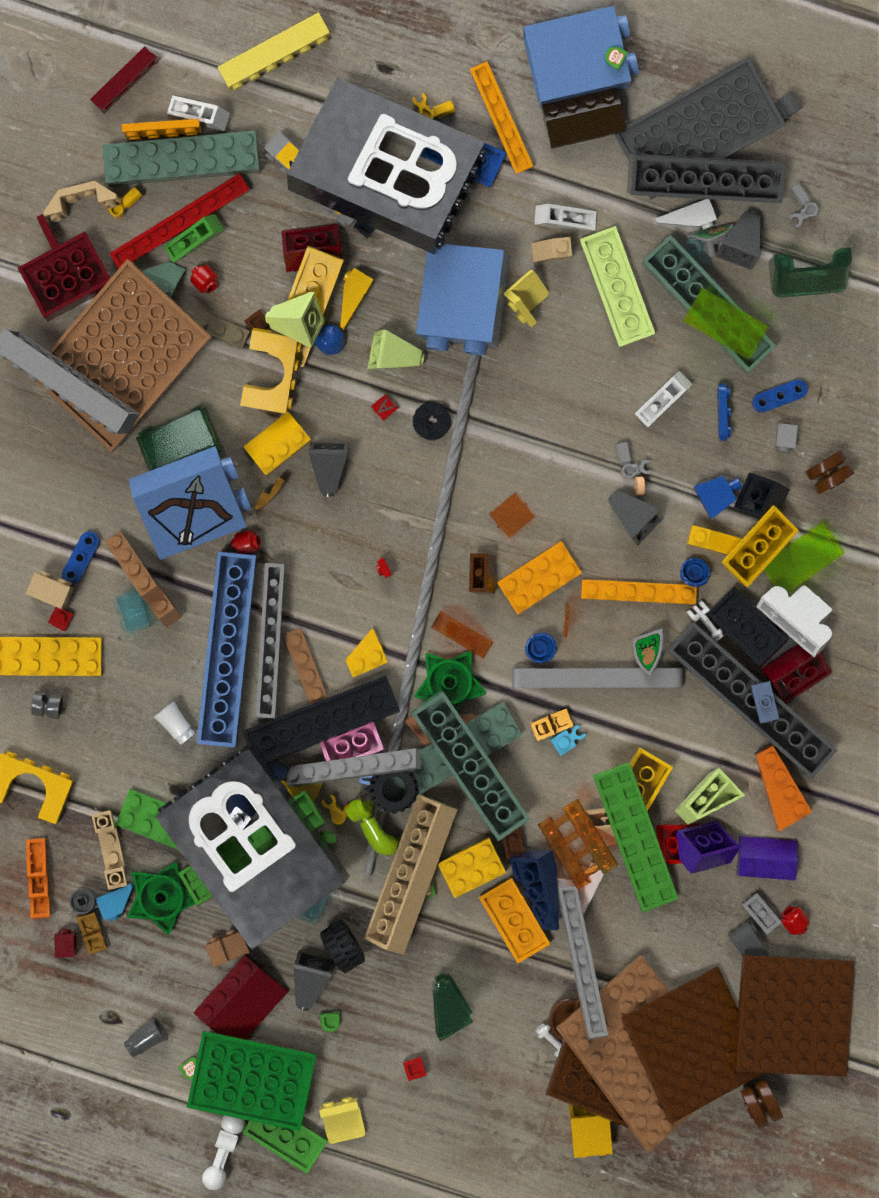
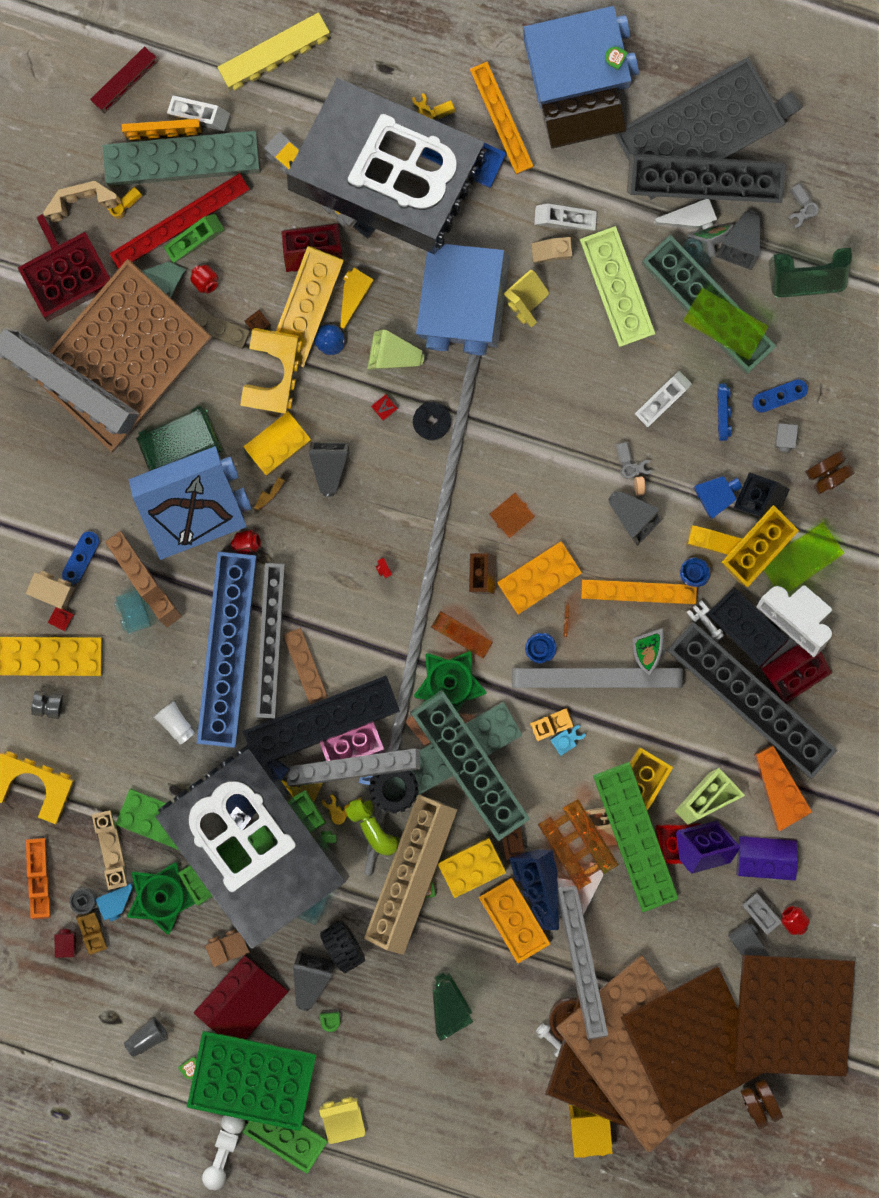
(297, 318): yellowish green slope -> none
(366, 655): yellow wing -> none
(414, 1068): red plate -> none
(764, 702): sand blue plate -> none

